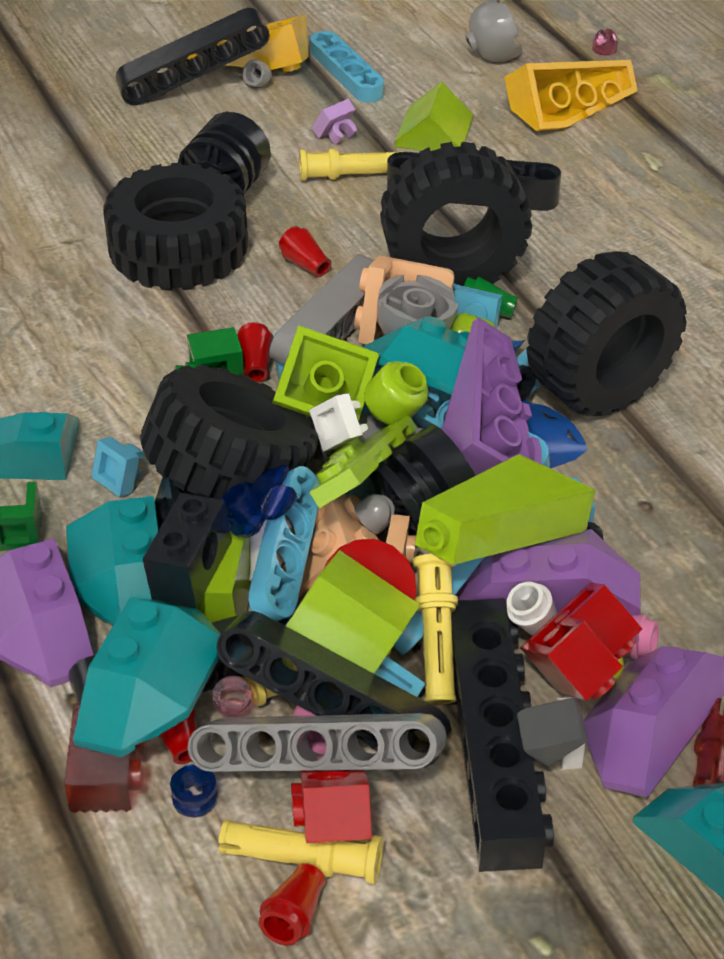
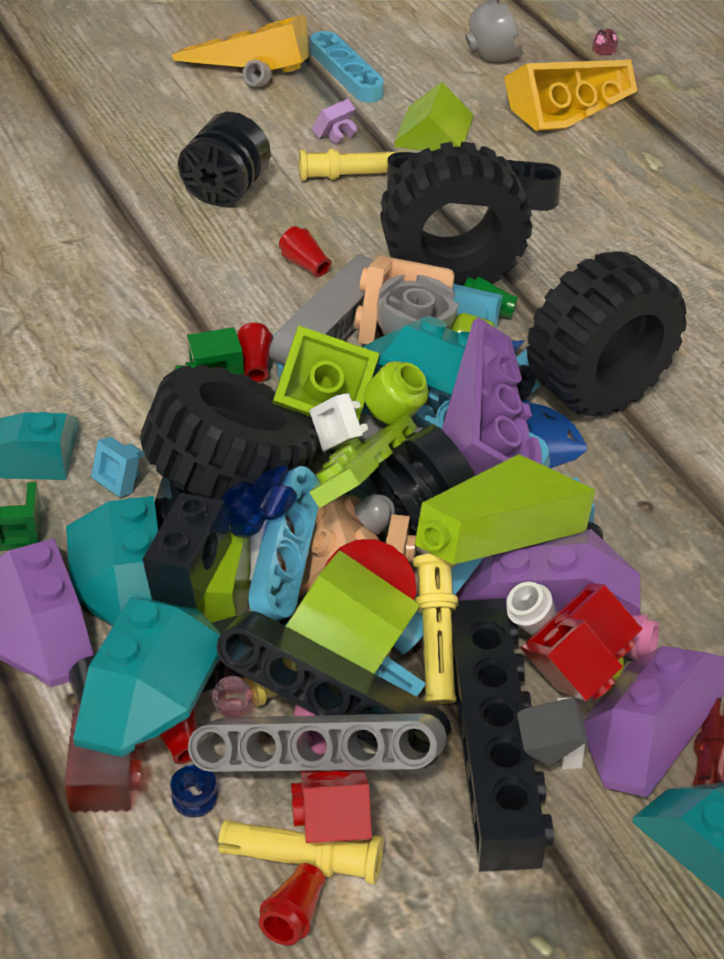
(176, 226): black tyre -> none
(200, 42): black beam -> none

